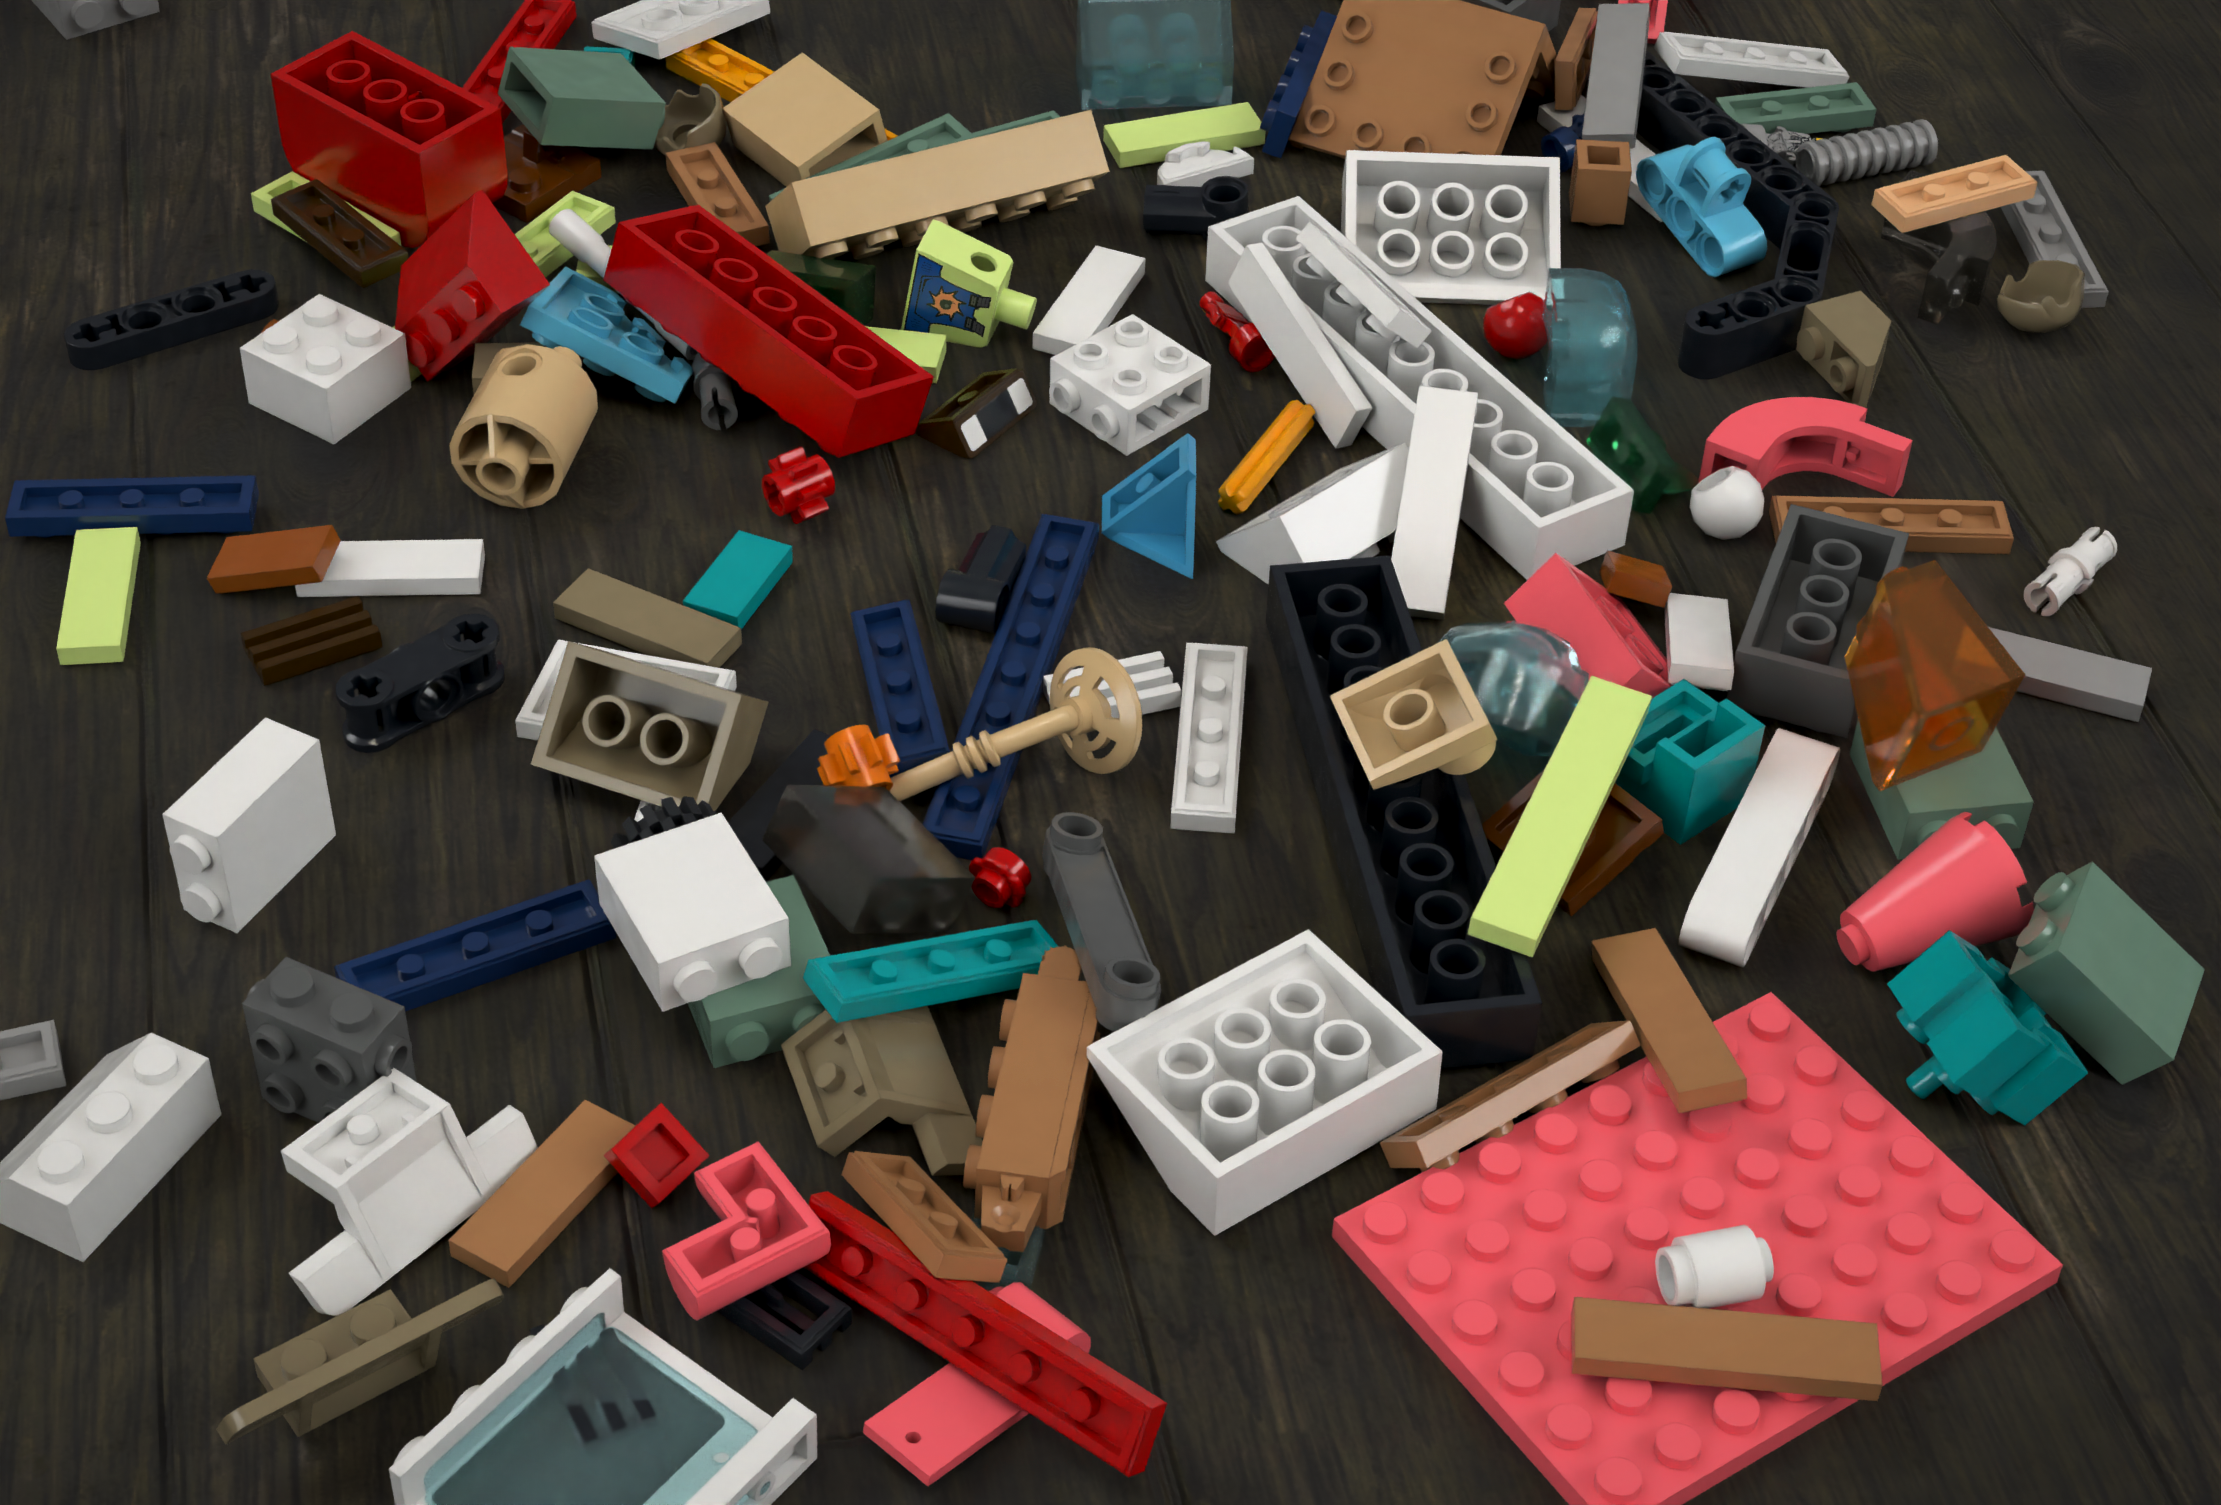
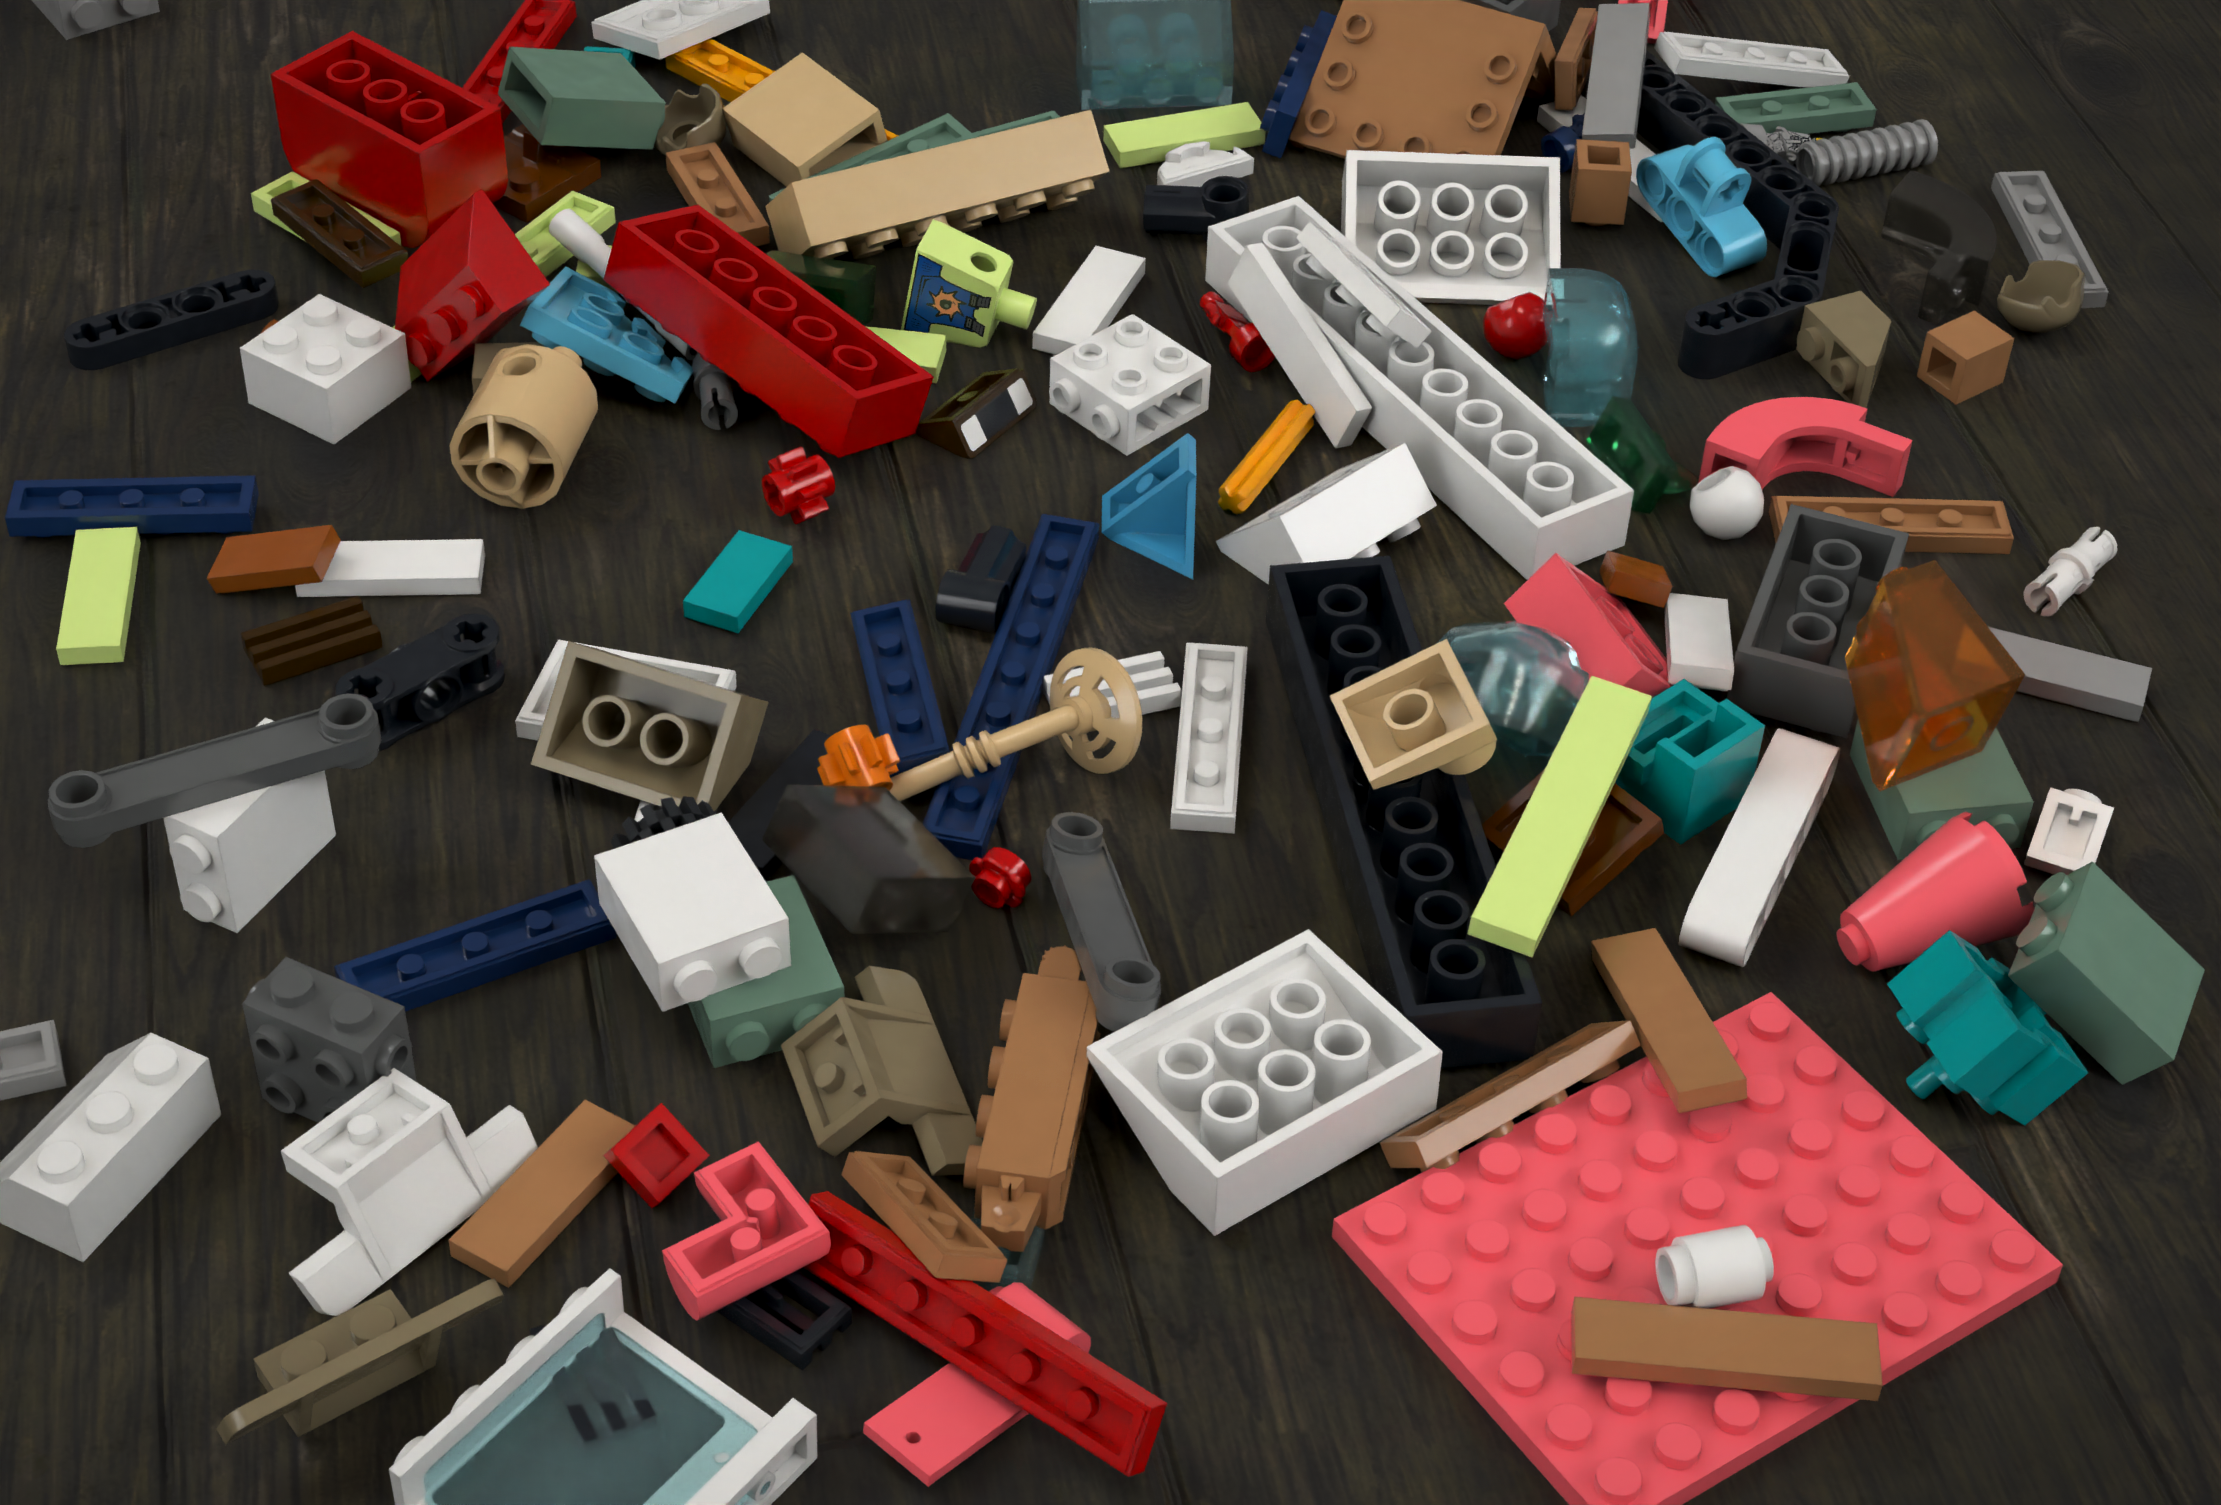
(93, 805): none -> dark grey piece
(645, 621): dark tan tile -> none
(927, 970): teal tile -> none
(1433, 497): white tile -> none
(1954, 193): light nougat tile -> none
(1965, 357): none -> medium nougat brick
(2068, 831): none -> white bracket

